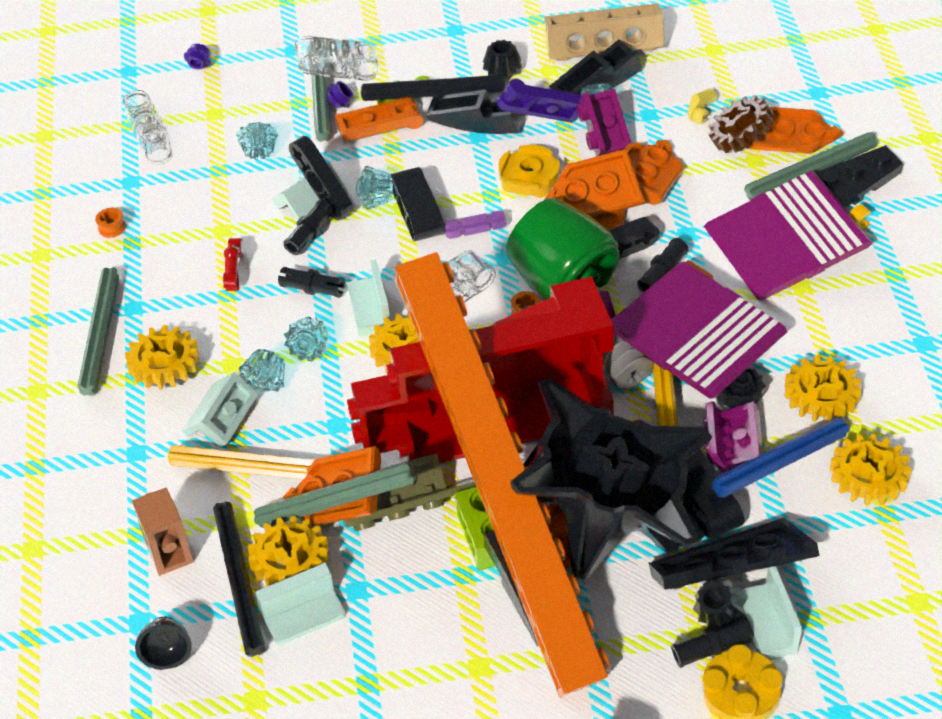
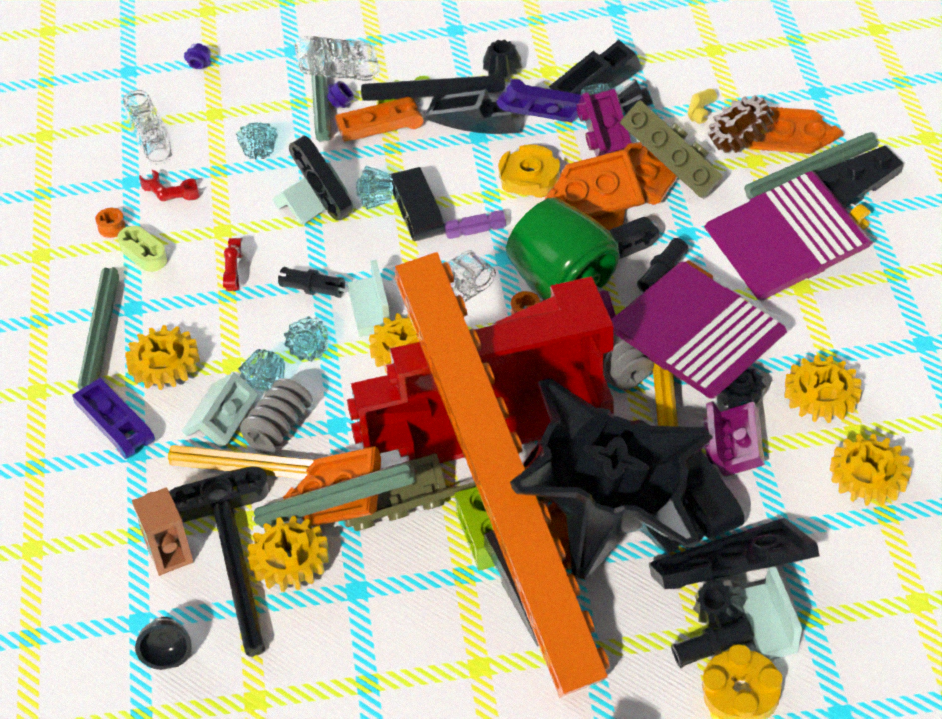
(113, 417): none -> dark purple plate
(137, 252): none -> yellowish green beam
(187, 189): none -> red arm
(239, 478): none -> black beam
(275, 415): none -> light grey piece
(300, 604): light aqua panel -> none
(308, 227): black pin -> none
(591, 23): tan brick -> none
(632, 94): none -> black piece
(672, 149): none -> olive bracket
(780, 457): blue axle -> none

